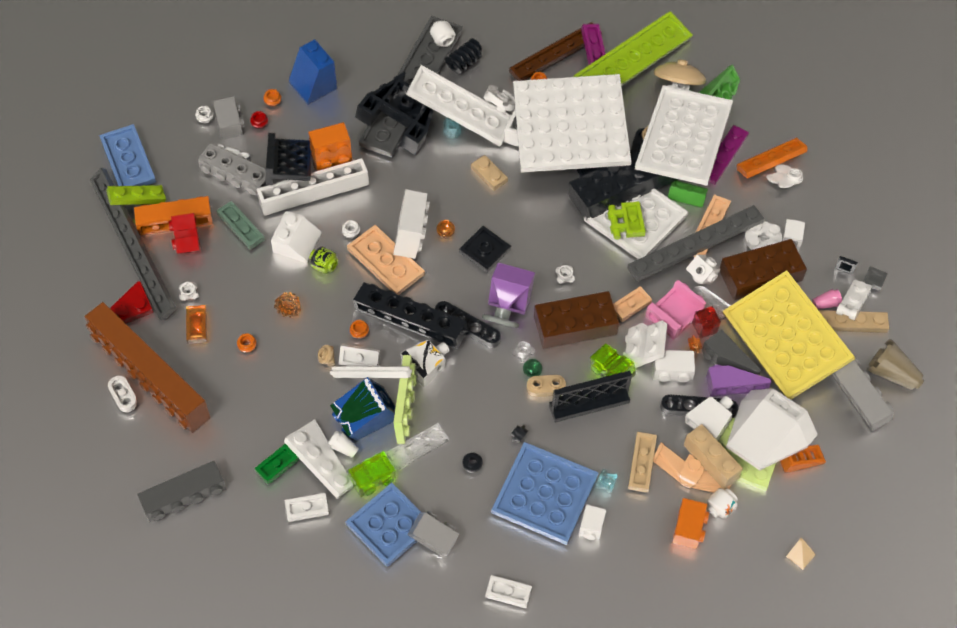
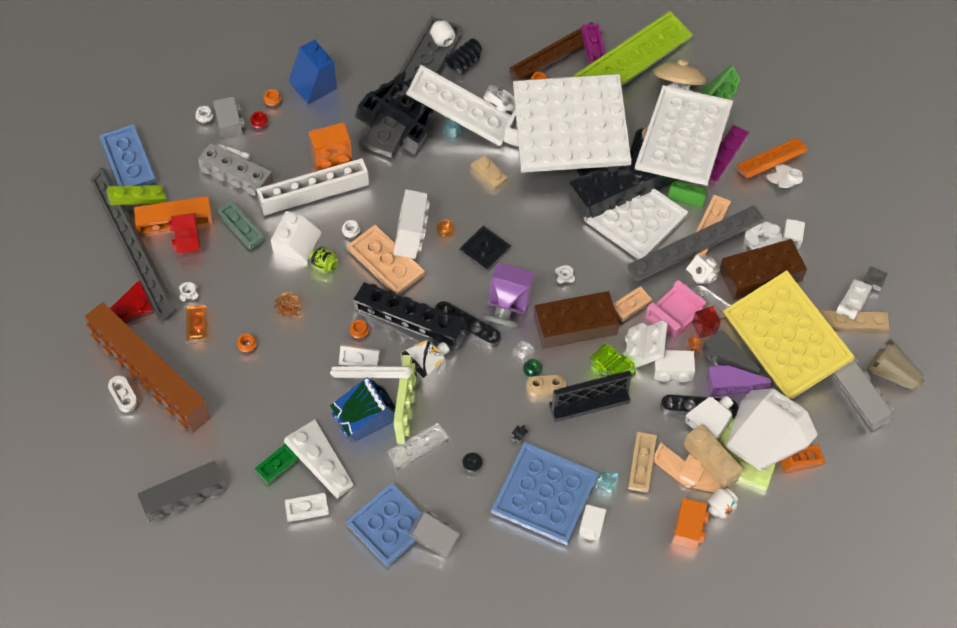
(274, 159): black fence -> none
(326, 355): tan plate -> none
(342, 444): white cone -> none
(371, 474): clear neon green brick -> none
(508, 591): white plate -> none
(632, 220): lime plate -> none
(801, 554): tan slope -> none
(828, 299): bright pink cone -> none
(846, 265): black slope -> none

